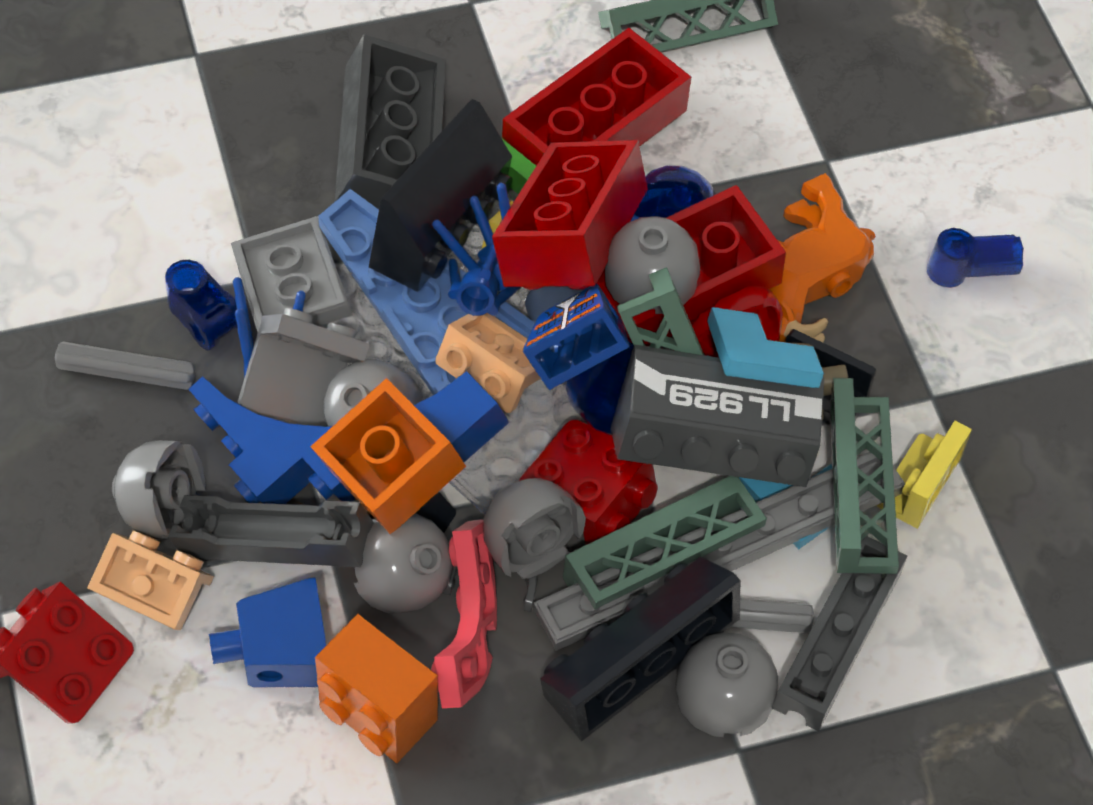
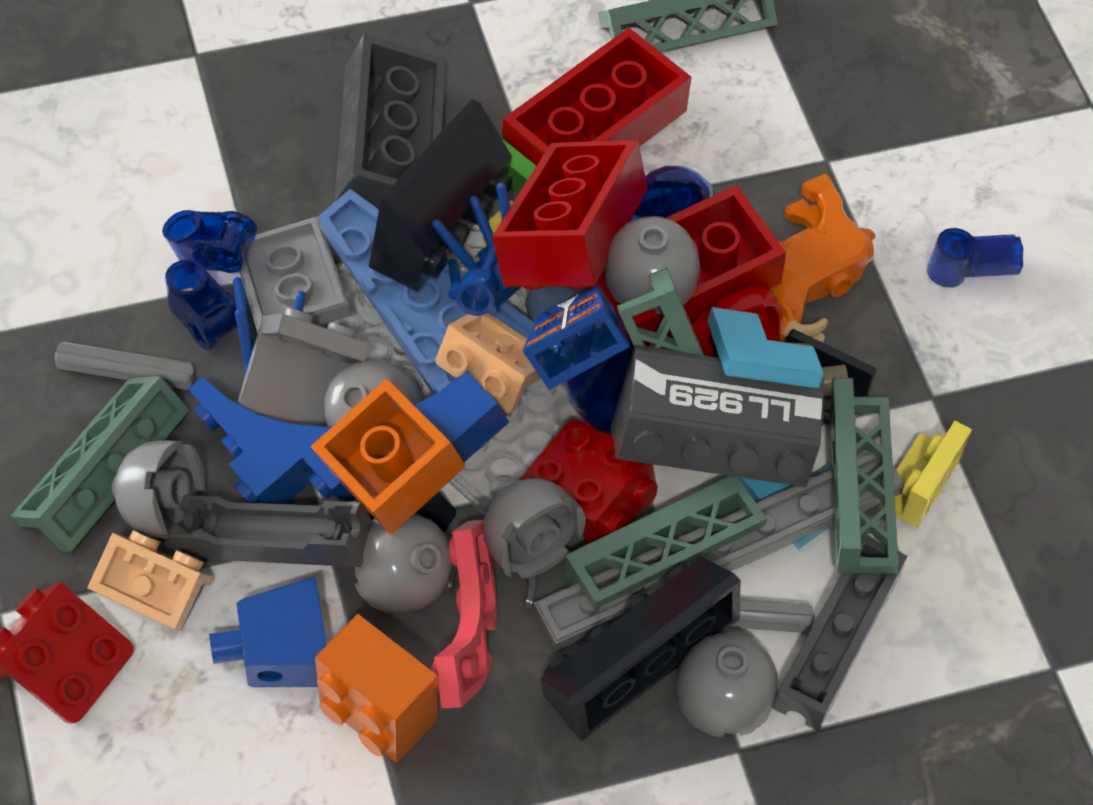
(81, 481): none -> sand green fence
(210, 238): none -> clear blue piece

